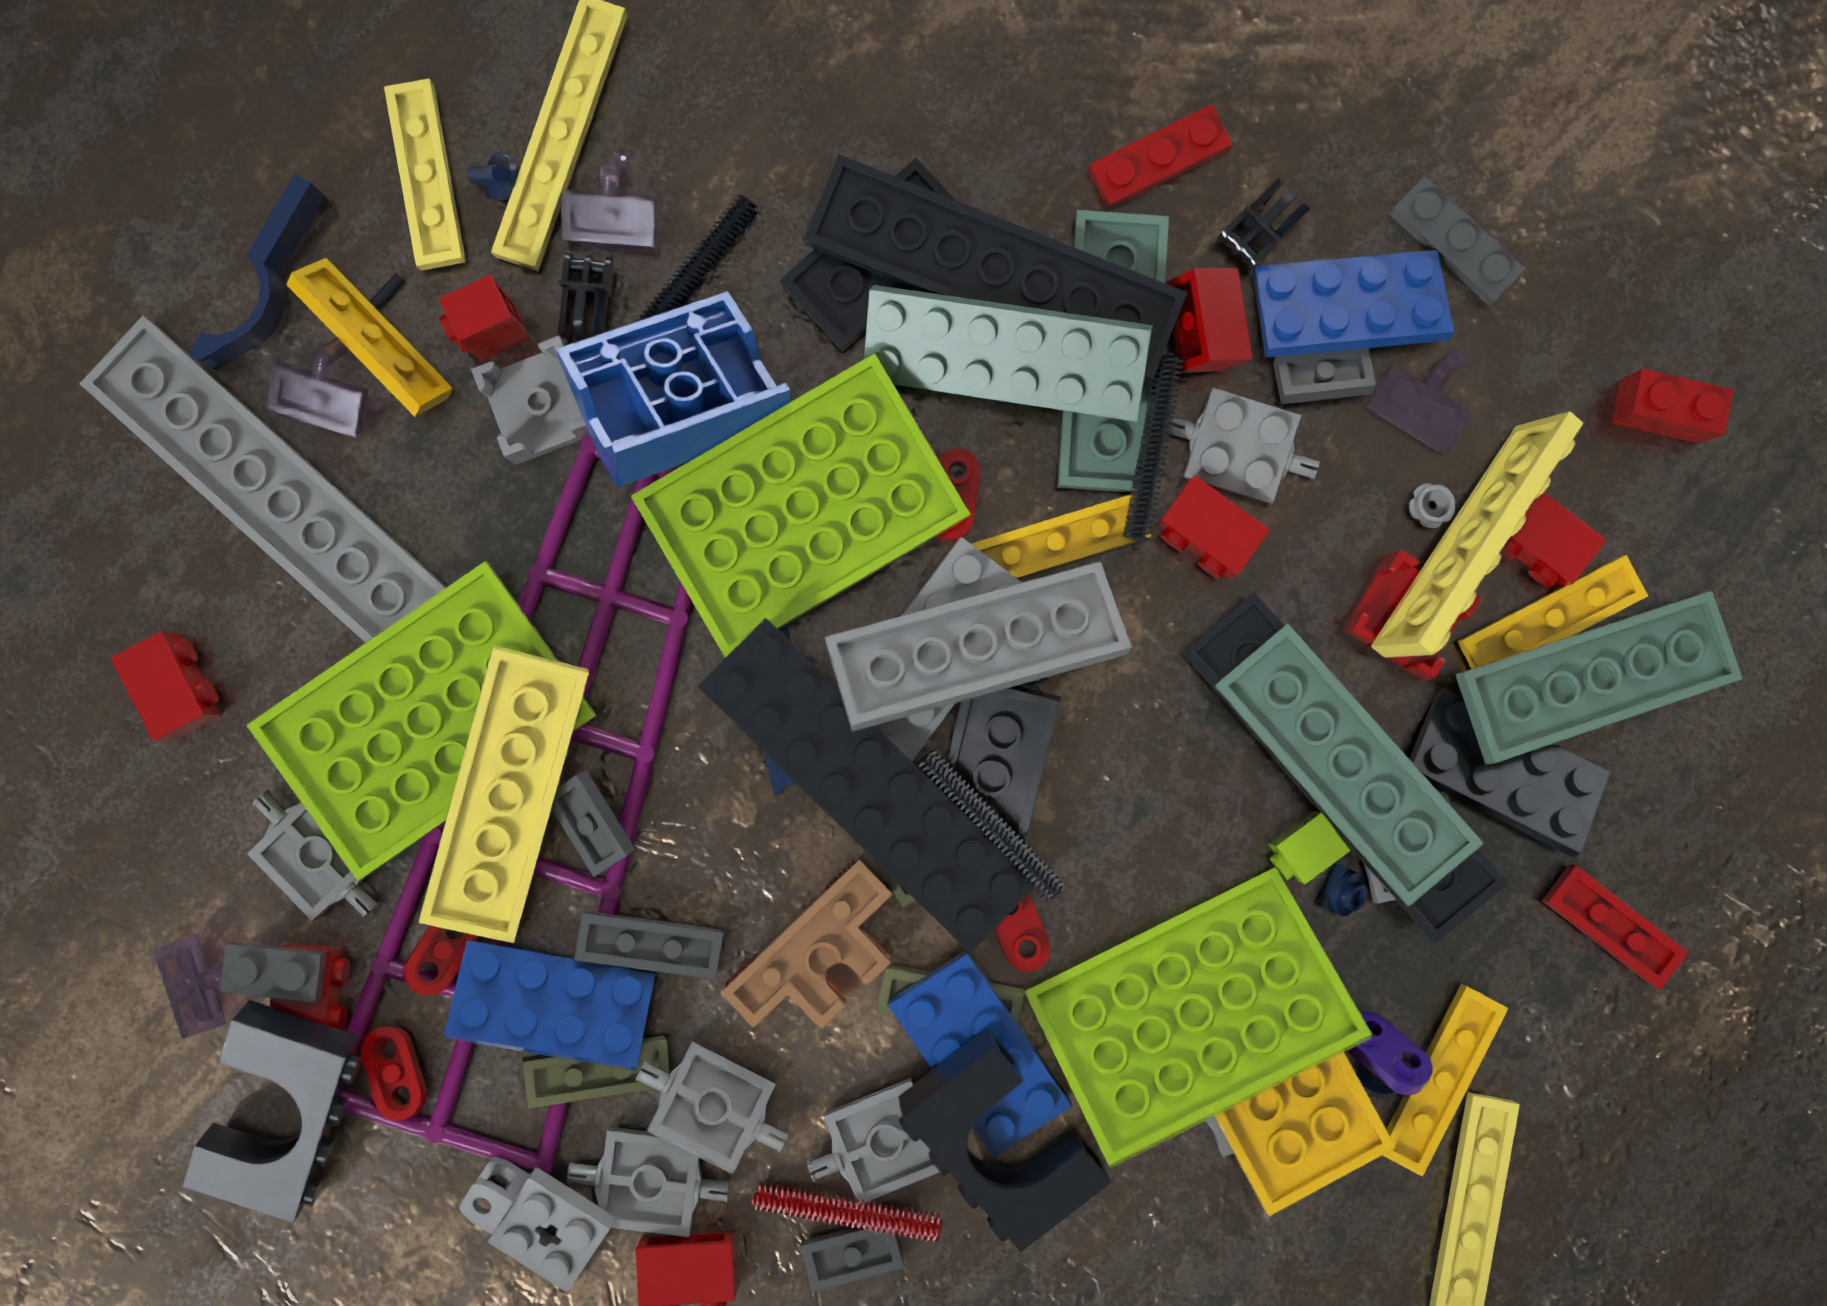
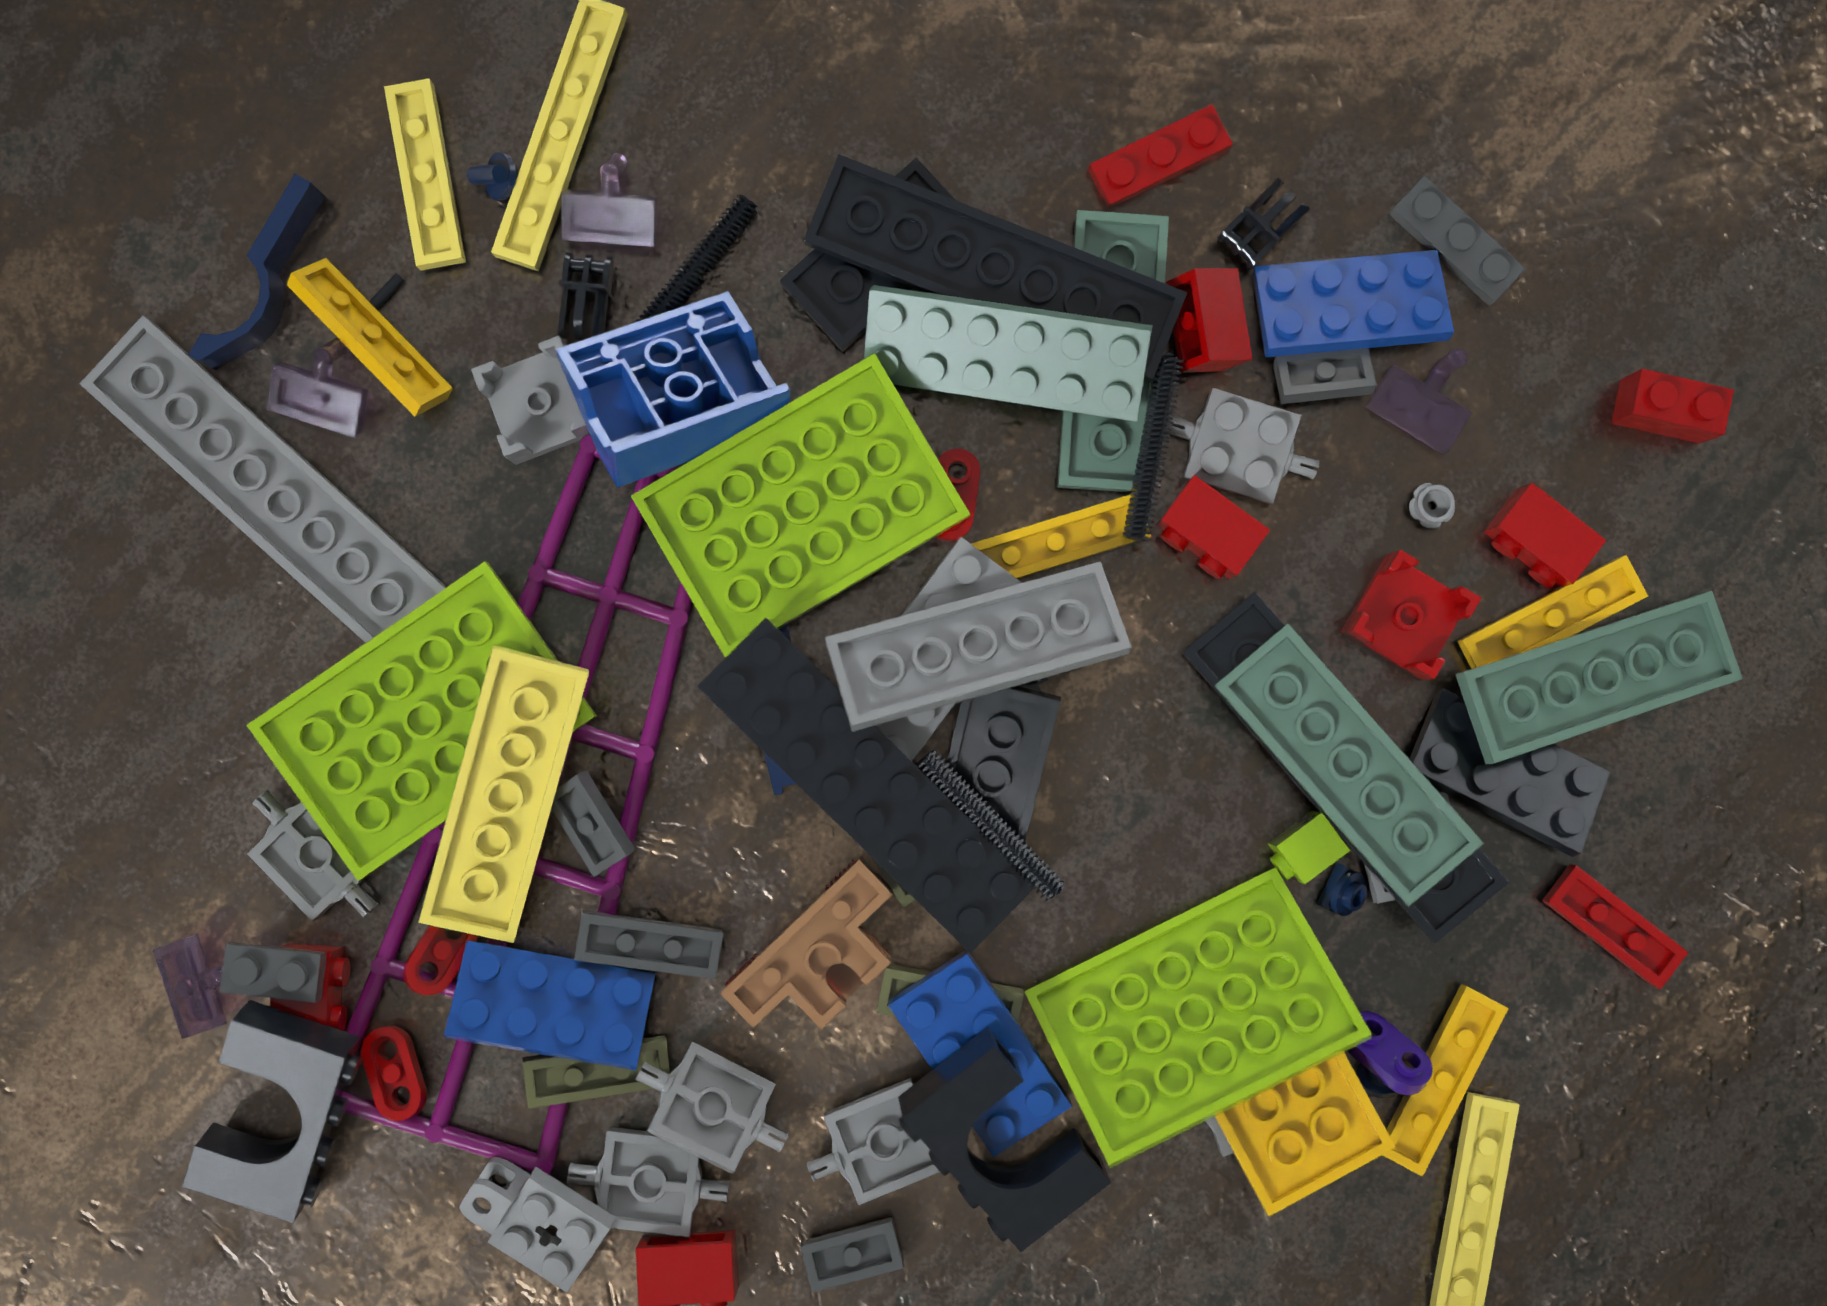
(166, 686): red brick -> none
(482, 318): red brick -> none
(847, 1213): red axle -> none
(1021, 926): red plate -> none
(1477, 536): light yellow plate -> none

